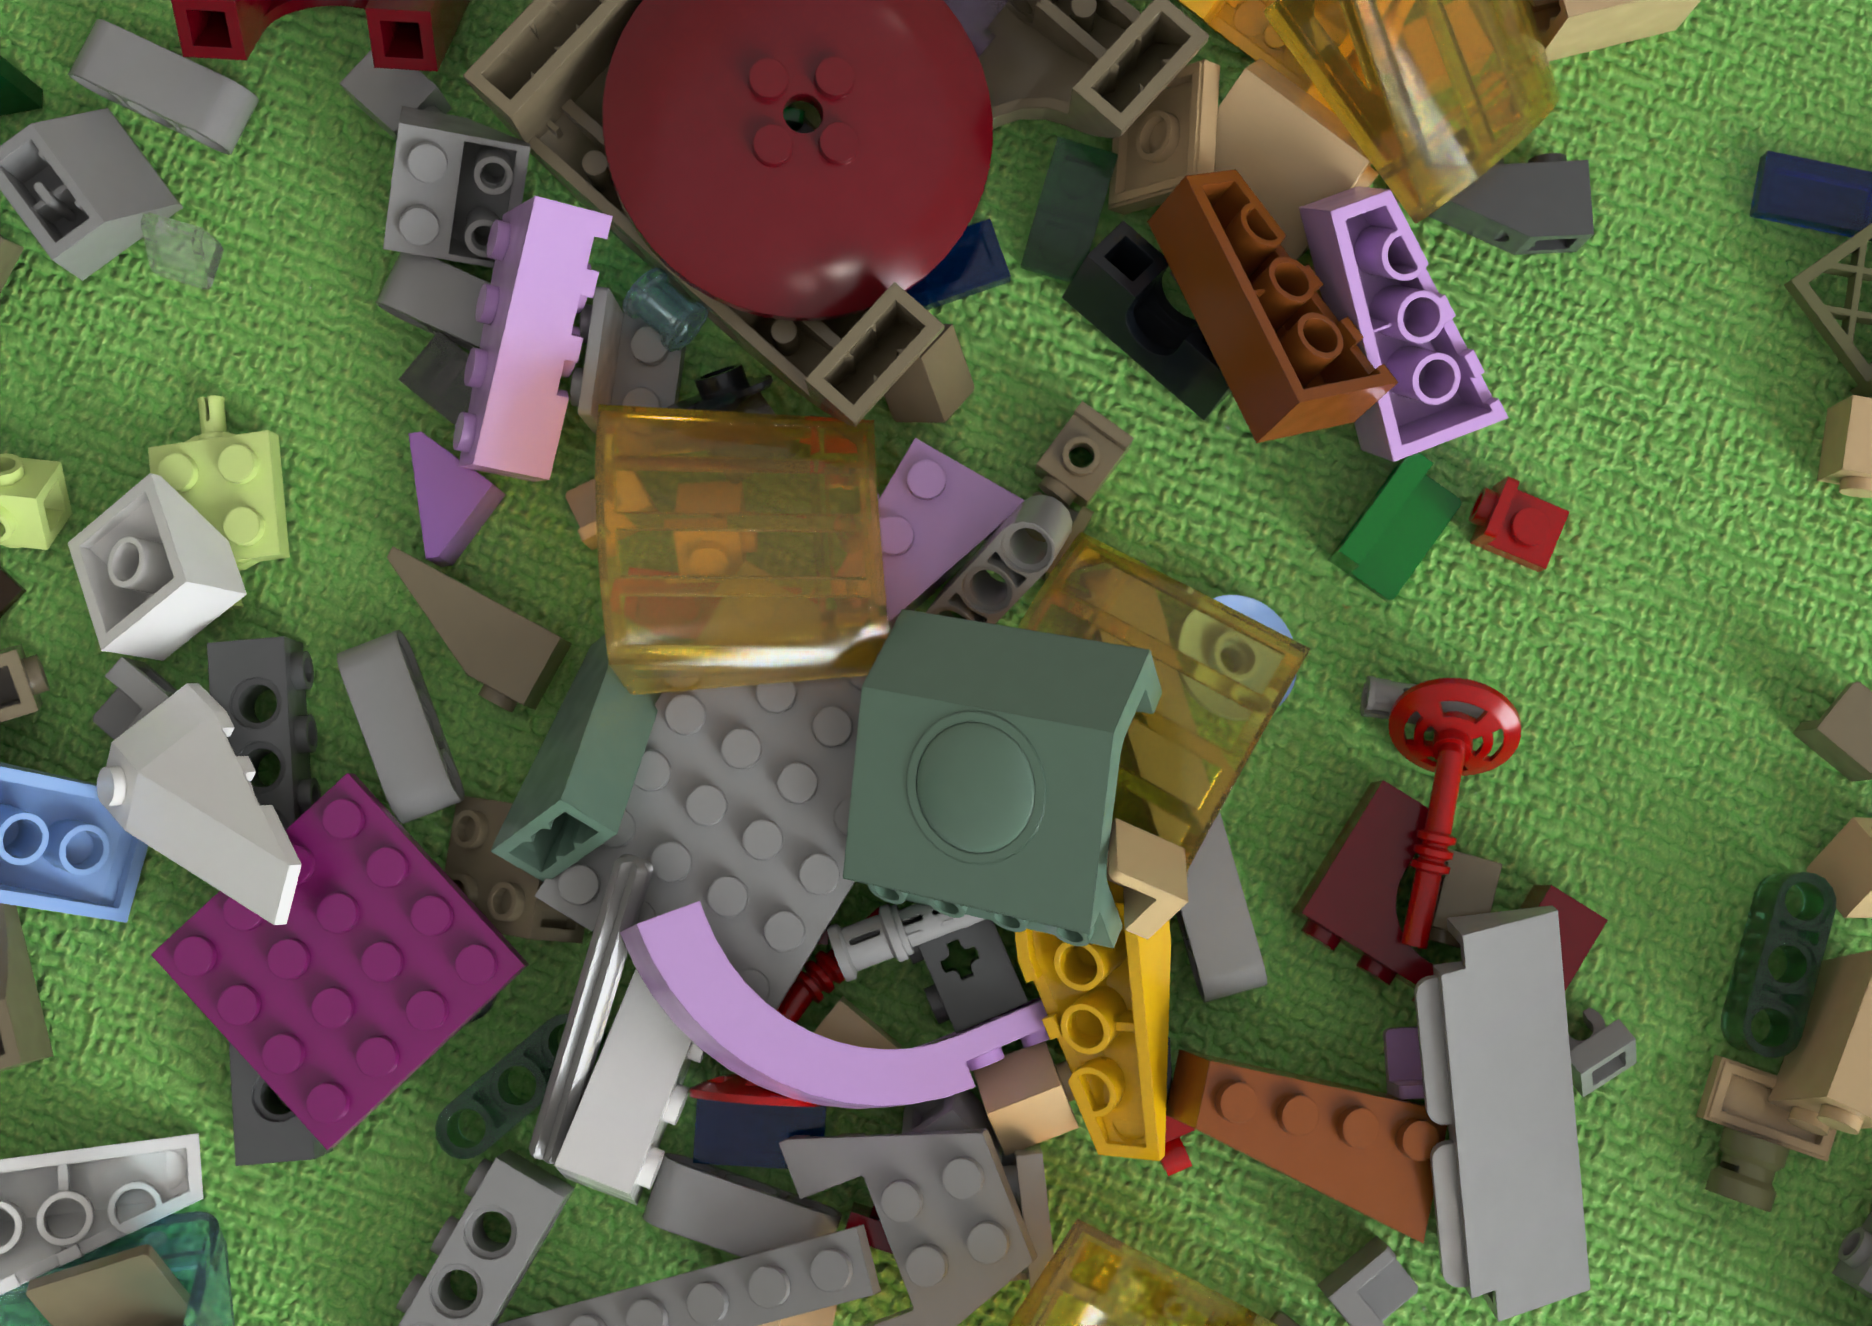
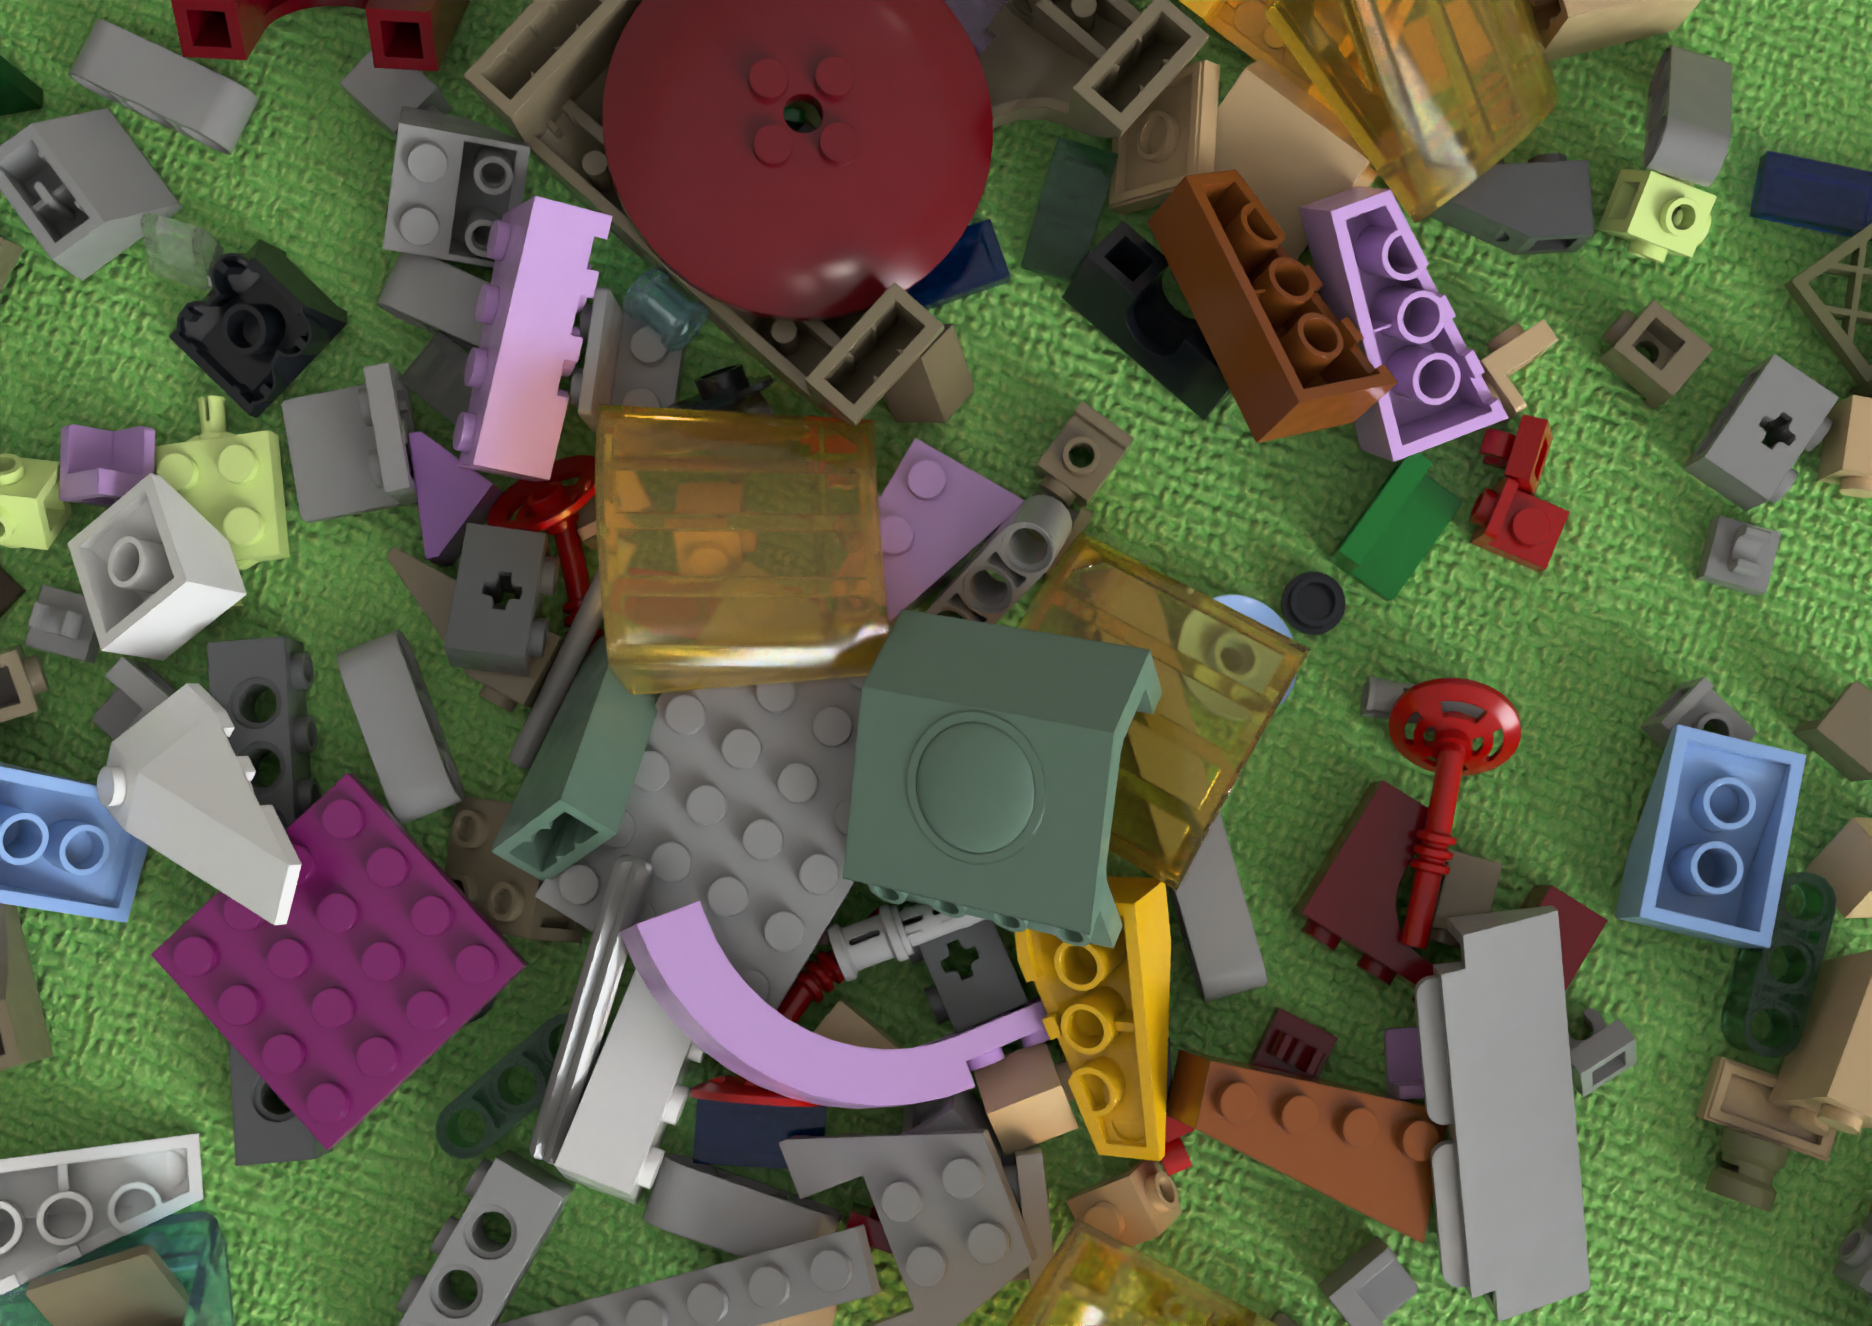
(62, 625): none -> light grey tile
(103, 464): none -> lavender panel
(257, 325): none -> black slope
(352, 447): none -> light grey bracket
(496, 563): none -> dark grey brick
(557, 515): none -> red dish
(559, 677): none -> light grey piece
(1130, 1205): none -> tan bracket
(1150, 875): tan panel -> none
(1293, 1046): none -> dark red tile
(1313, 603): none -> black plate
(1509, 354): none -> tan bracket
(1522, 454): none -> red tile
(1657, 214): none -> yellowish green brick
(1672, 348): none -> dark tan brick
(1688, 116): none -> light grey beam
(1693, 706): none -> light grey brick
(1713, 839): none -> light blue slope
(1732, 452): none -> light grey brick
(1738, 555): none -> light grey tile

